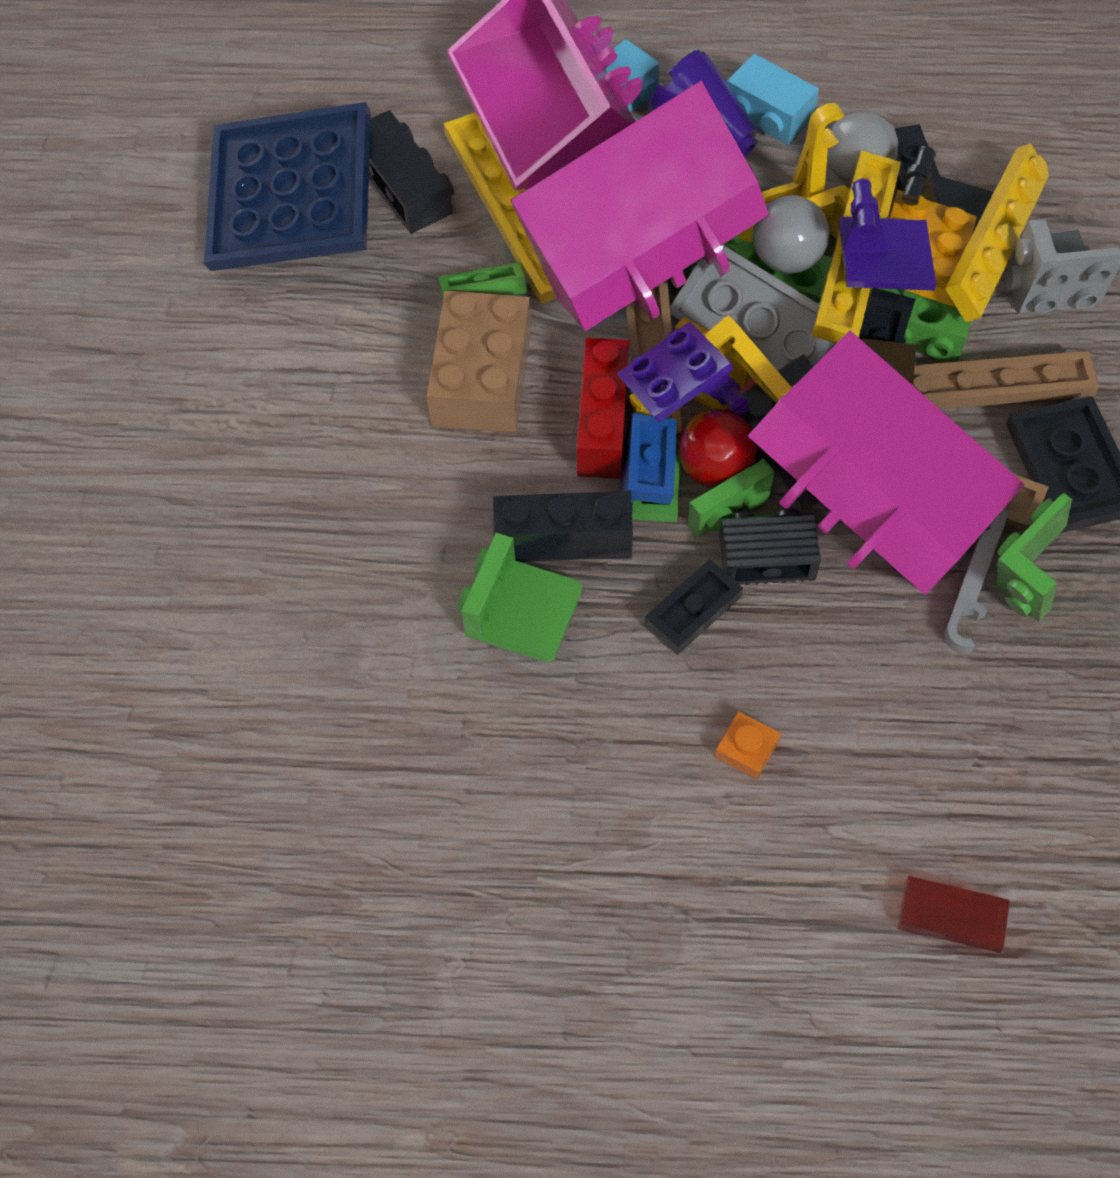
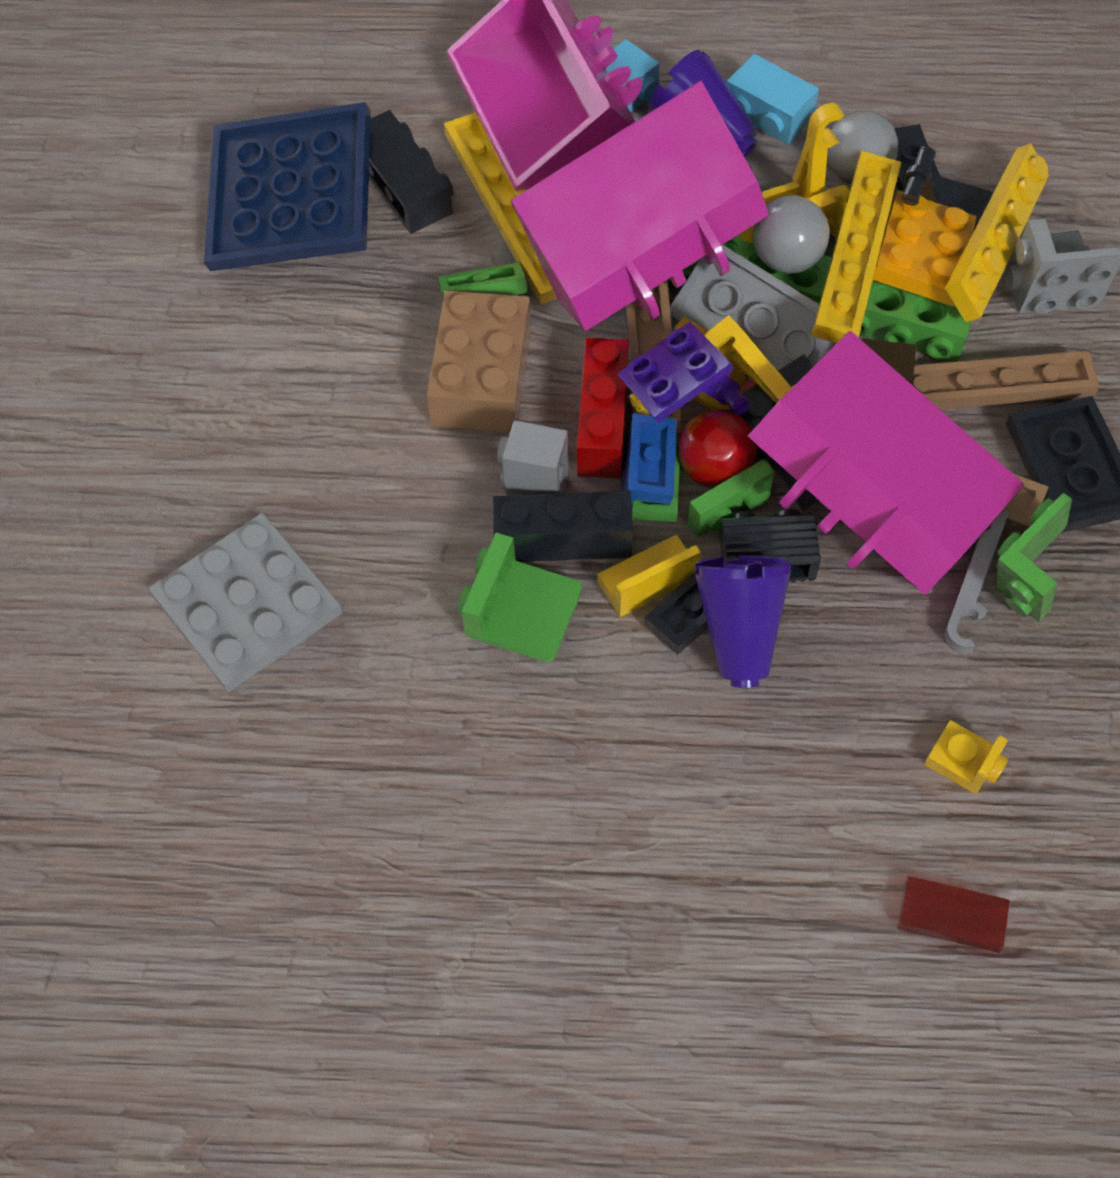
(245, 601): none -> light grey plate
(533, 460): none -> light grey brick
(648, 575): none -> yellow panel
(743, 612): none -> dark purple cone
(747, 745): orange plate -> none
(884, 250): dark purple plate -> none
(886, 316): black plate -> none
(967, 757): none -> yellow bracket

